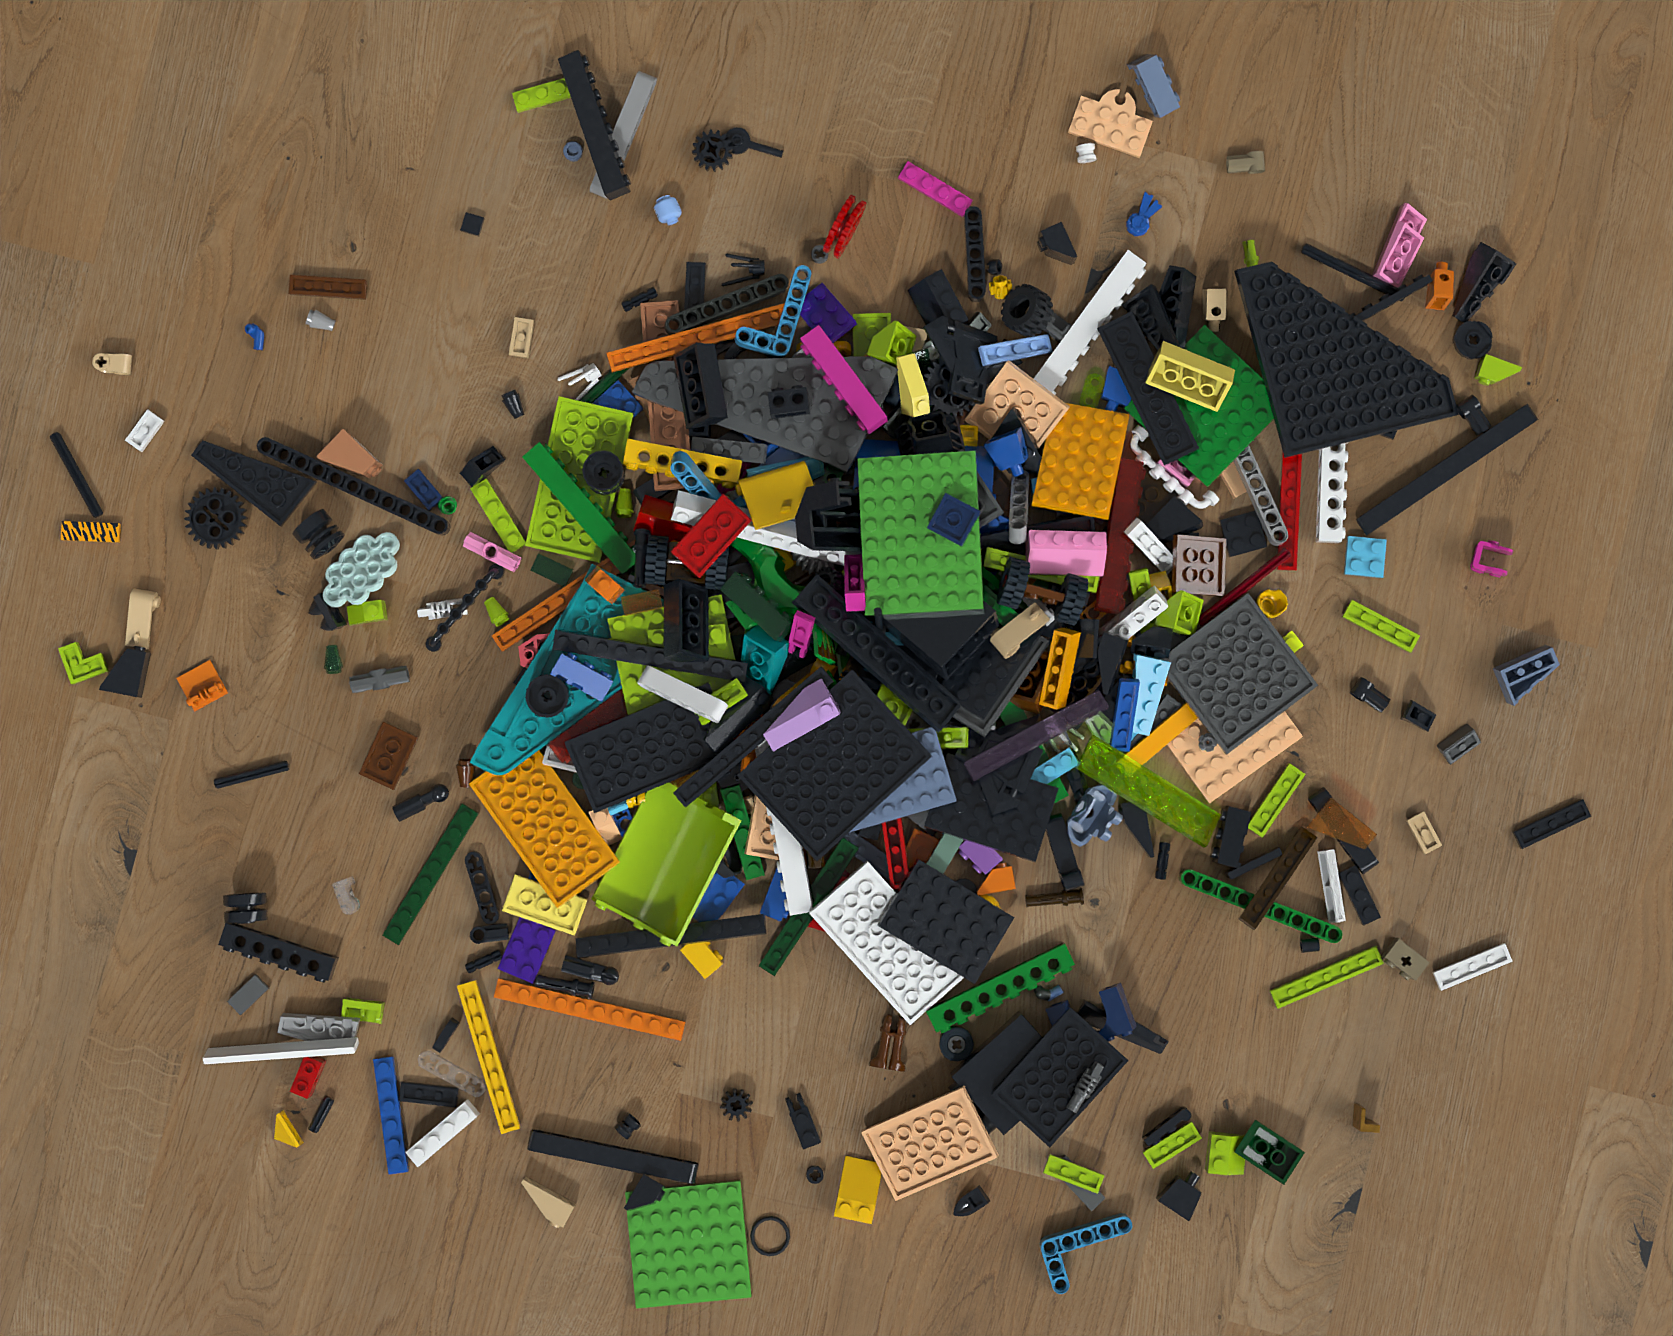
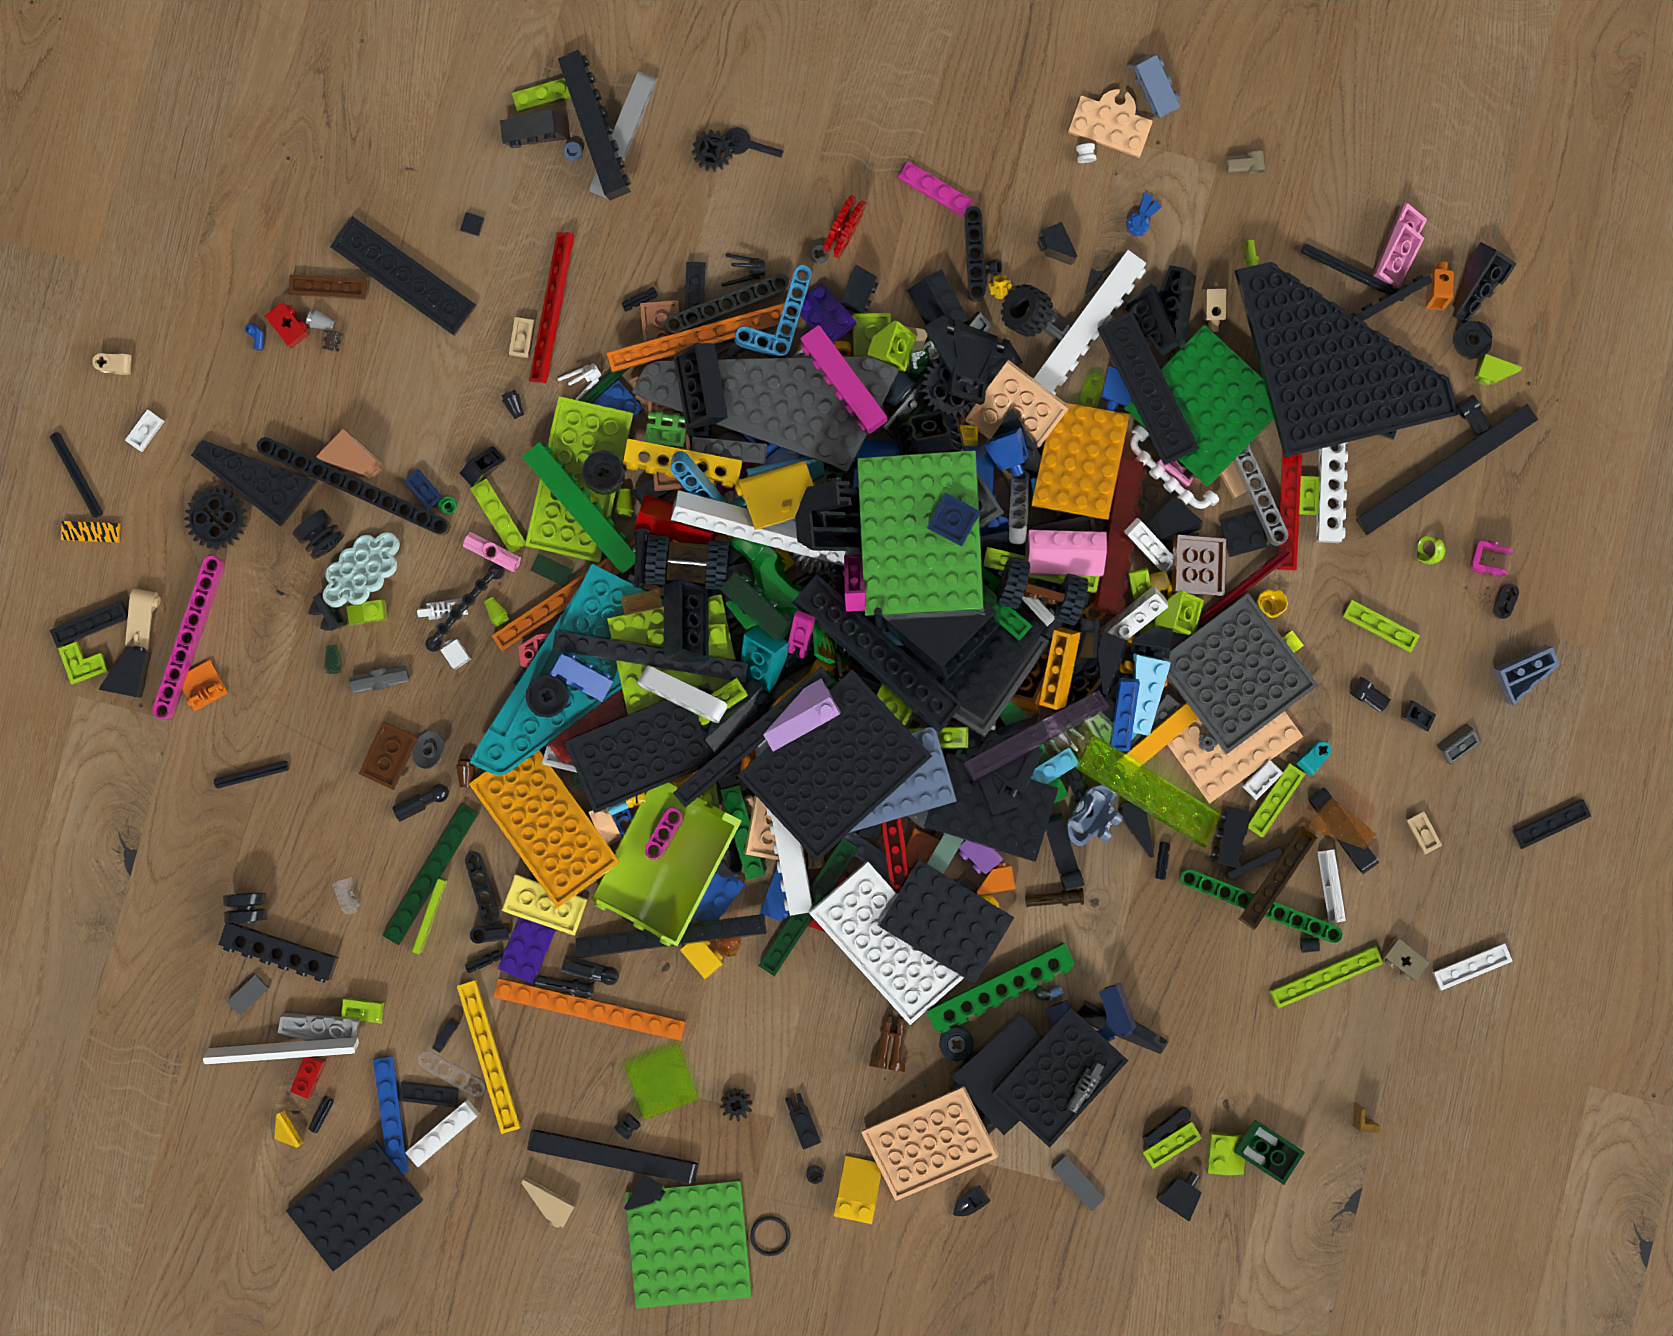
(89, 624): none -> black plate
(180, 643): none -> dark pink beam
(279, 316): none -> red brick
(336, 341): none -> clear smoke bush
(354, 1205): none -> black plate
(403, 276): none -> black plate
(428, 750): none -> dark grey dish
(429, 916): none -> lime tile
(455, 653): none -> white brick
(534, 128): none -> black wedge
(551, 307): none -> red plate
(604, 585): orange torso -> none
(661, 1082): none -> clear neon green plate
(666, 435): none -> bright green plate
(667, 210): light blue head -> none
(672, 828): none -> dark pink beam
(711, 535): red tile -> none
(729, 947): none -> clear orange cone
(789, 408): black brick -> none
(859, 290): none -> black slope
(912, 388): light yellow slope -> none
(1009, 637): tan door -> none
(1015, 349): light blue tile -> none
(1073, 1173): lime plate -> none
(1078, 1242): dark azure beam -> none
(1190, 376): light yellow brick -> none
(1262, 779): none -> white plate
(1309, 495): none -> lime plate
(1312, 759): none -> teal piece
(1359, 895): black plate -> none
(1365, 557): medium azure plate -> none
(1439, 551): none -> lime piece
(1501, 599): none -> black beam

